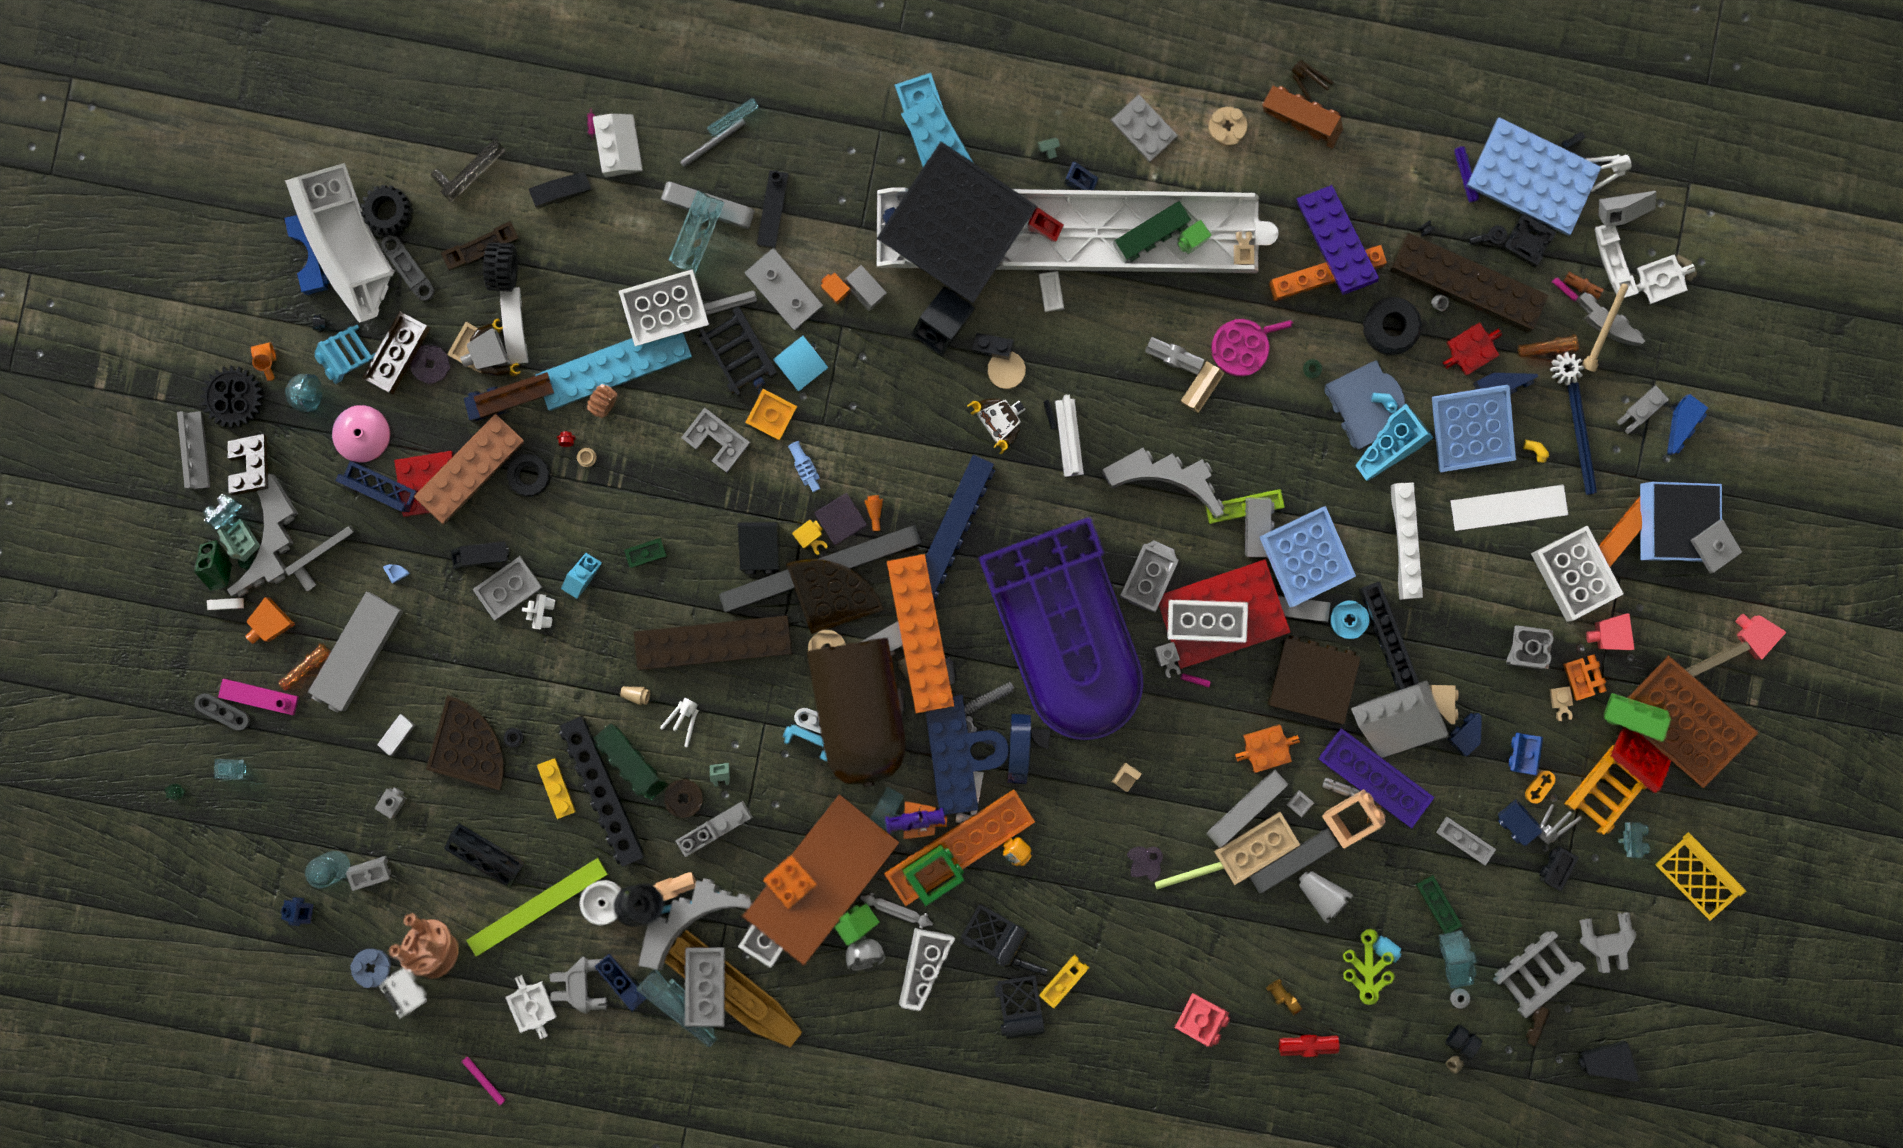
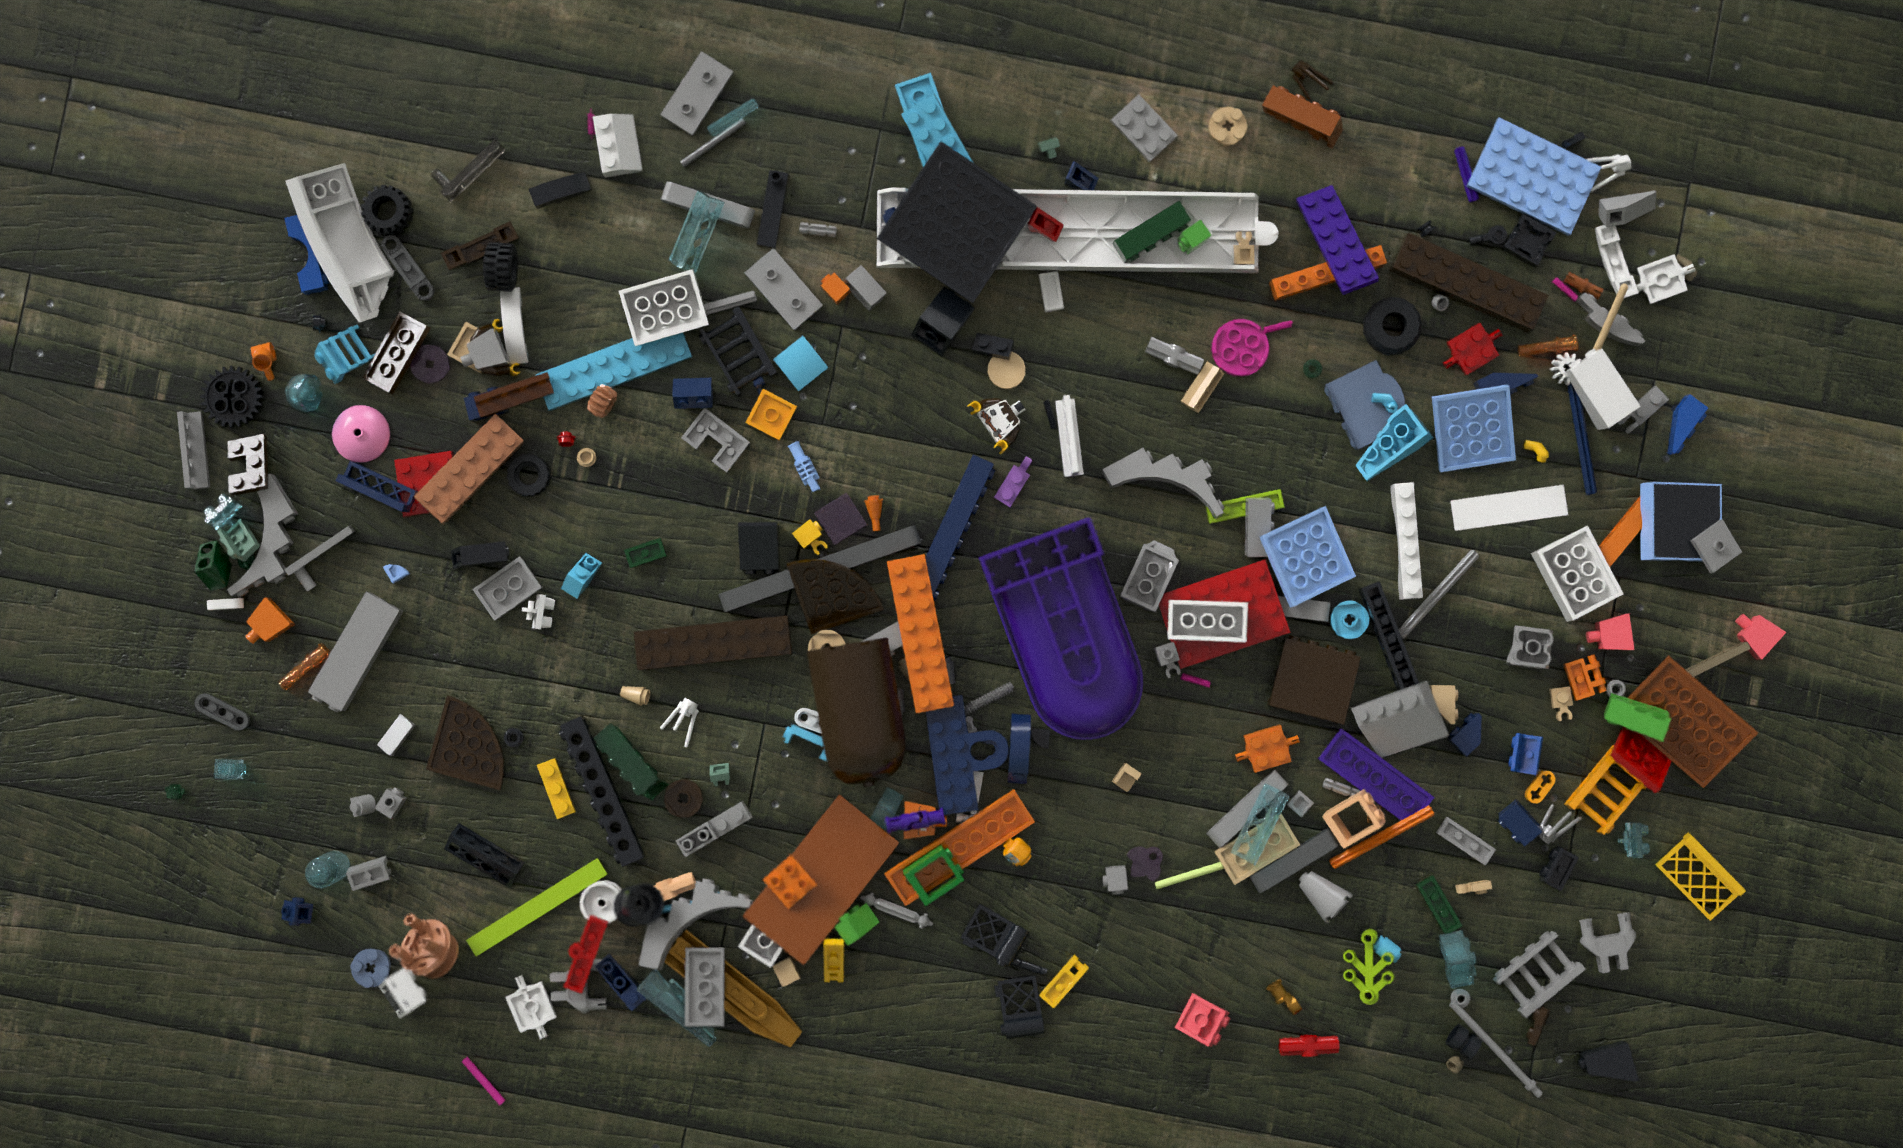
(258, 697): dark pink piece -> none
(362, 805): none -> light grey plate
(585, 953): none -> red hinge
(692, 393): none -> dark blue brick
(697, 93): none -> light grey plate
(786, 971): none -> tan panel
(818, 229): none -> light grey axle
(834, 960): none -> yellow plate
(864, 953): light grey cylinder -> none
(923, 965): white wedge -> none
(1013, 483): none -> medium lavender plate
(1115, 879): none -> light grey brick
(1266, 827): none -> clear light blue fence
(1381, 837): none -> orange axle
(1438, 593): none -> light grey axle
(1478, 887): none -> tan plate
(1529, 1084): none -> light grey bar
(1601, 389): none -> white slope
(1621, 688): none -> light grey plate

